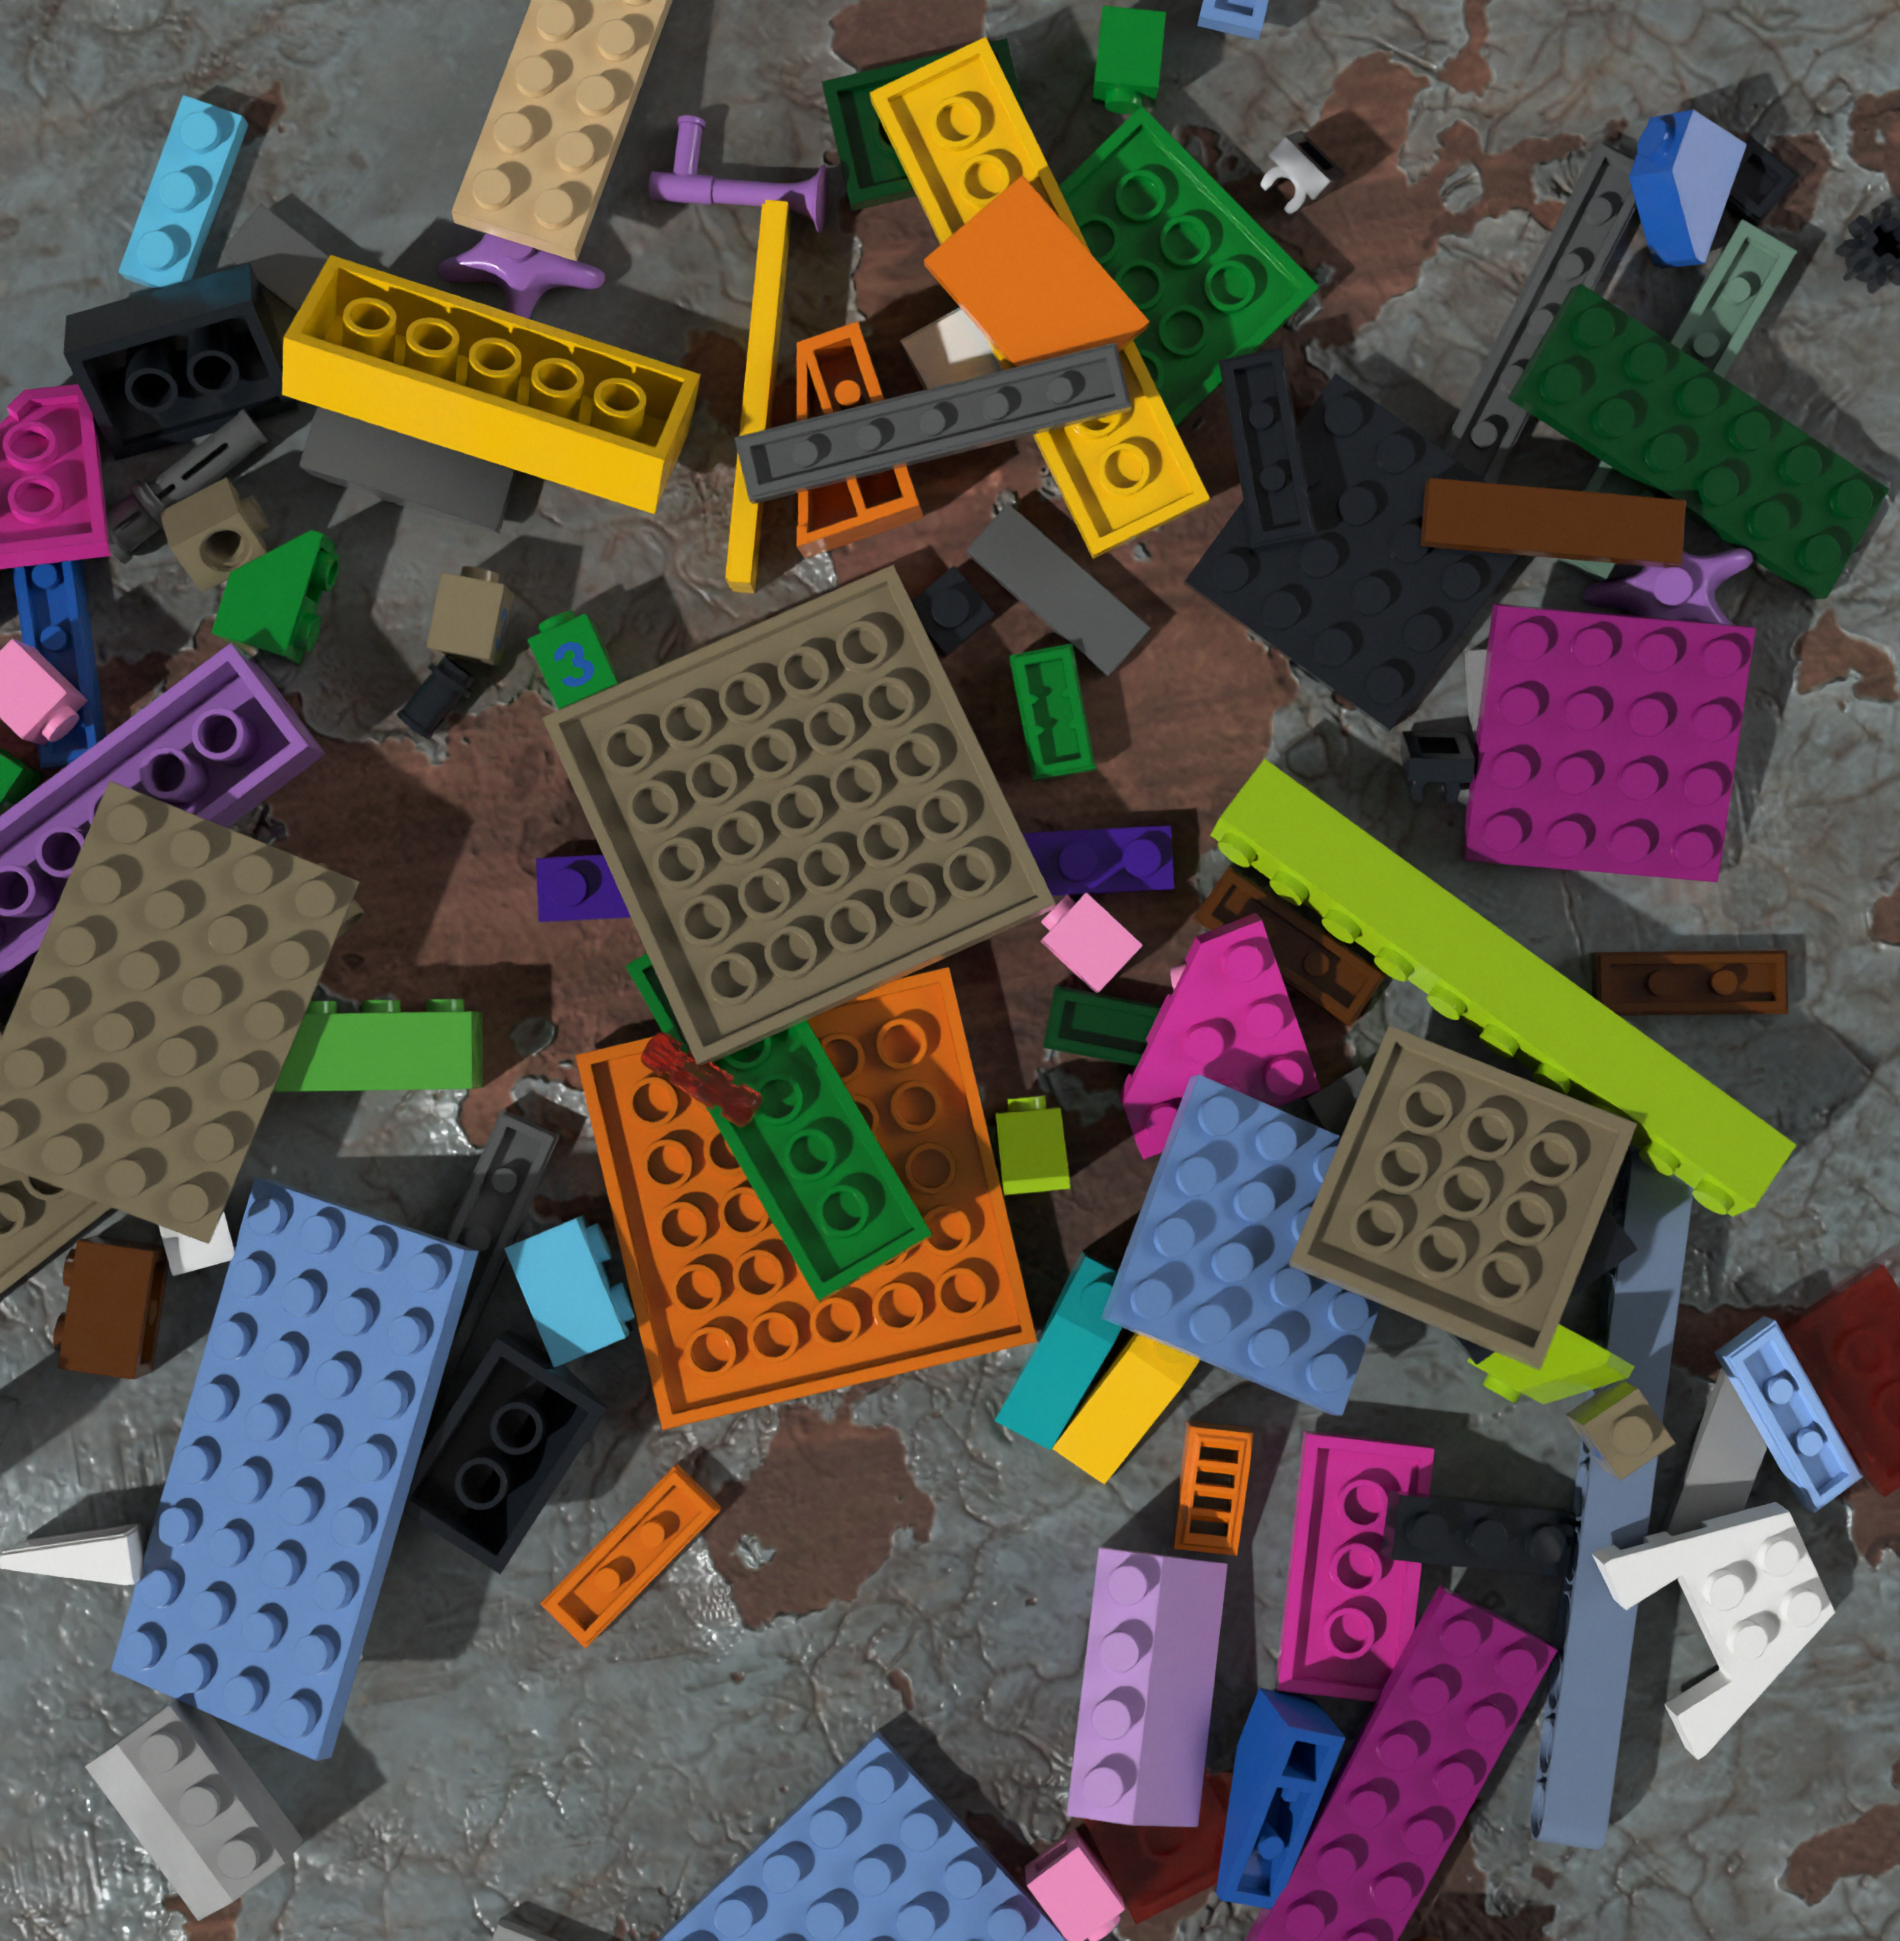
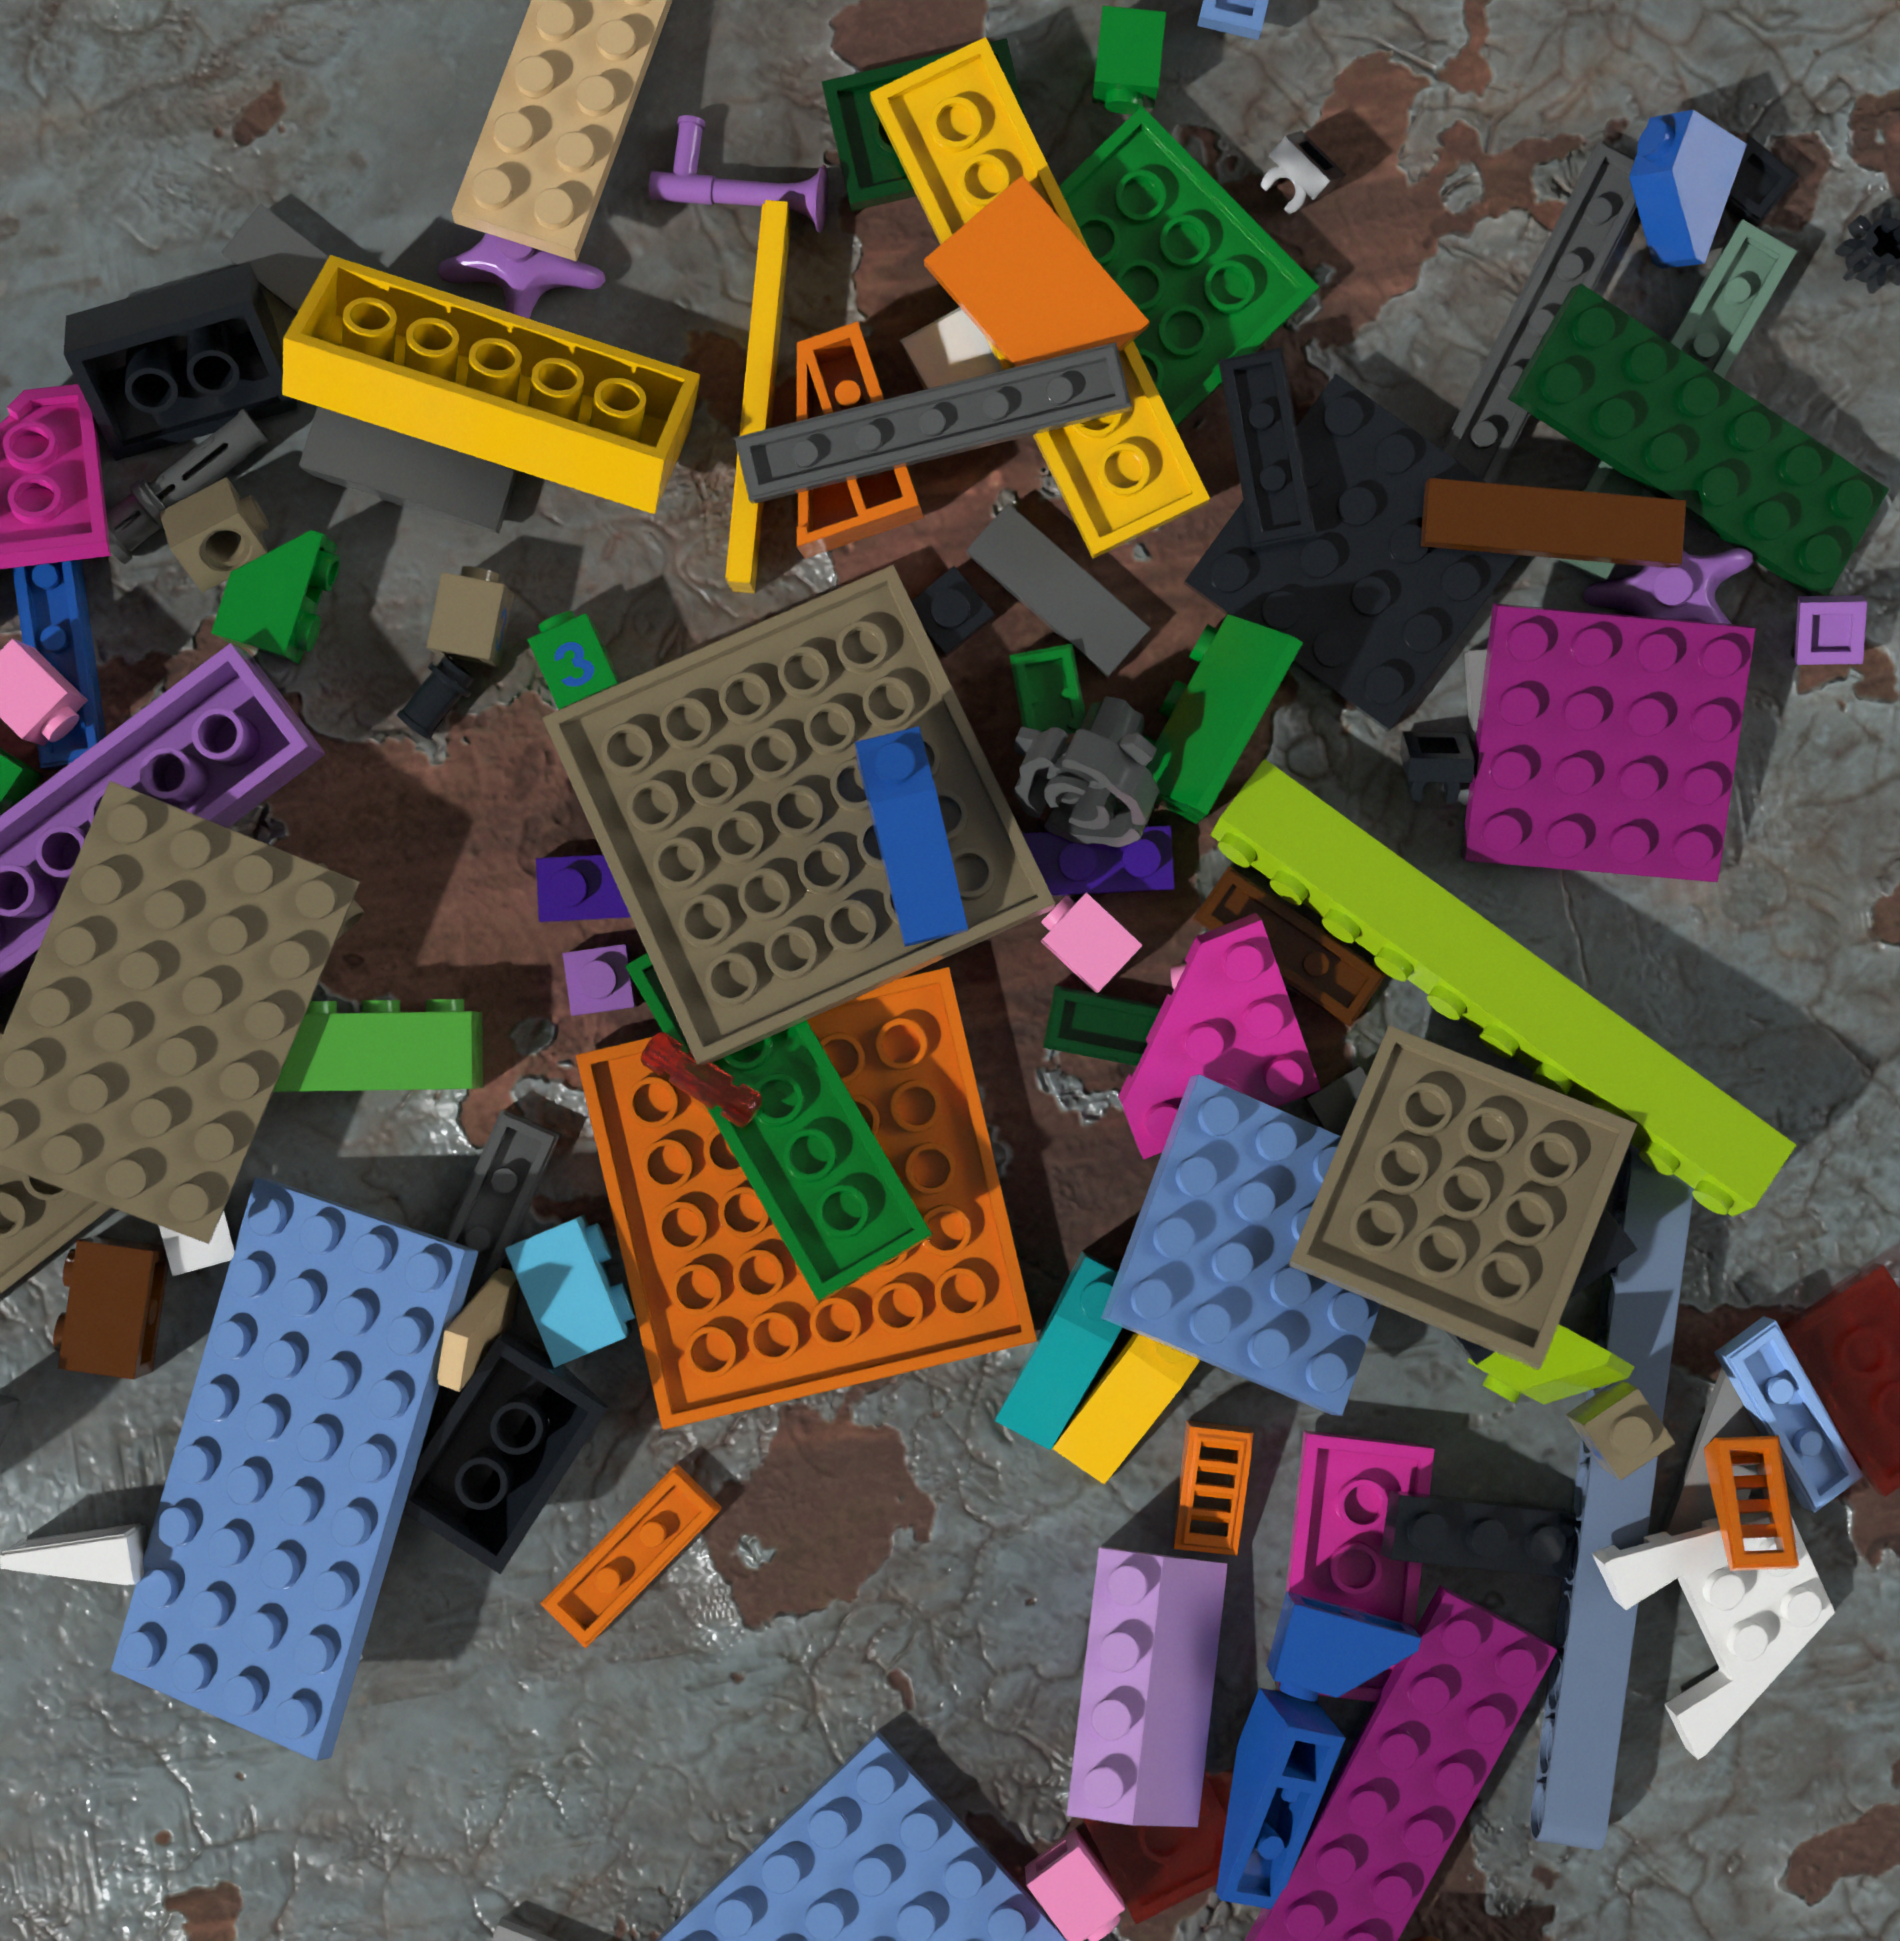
(183, 195): medium azure plate -> none
(195, 1807): light grey slope -> none
(476, 1329): none -> tan tile
(599, 980): none -> medium lavender plate
(911, 835): none -> blue slope
(1031, 1147): lime slope -> none
(1095, 776): none -> dark grey piece
(1216, 712): none -> green slope
(1333, 1647): none -> blue slope
(1691, 982): reddish brown tile -> none
(1767, 1456): none -> orange slope
(1830, 630): none -> medium lavender plate

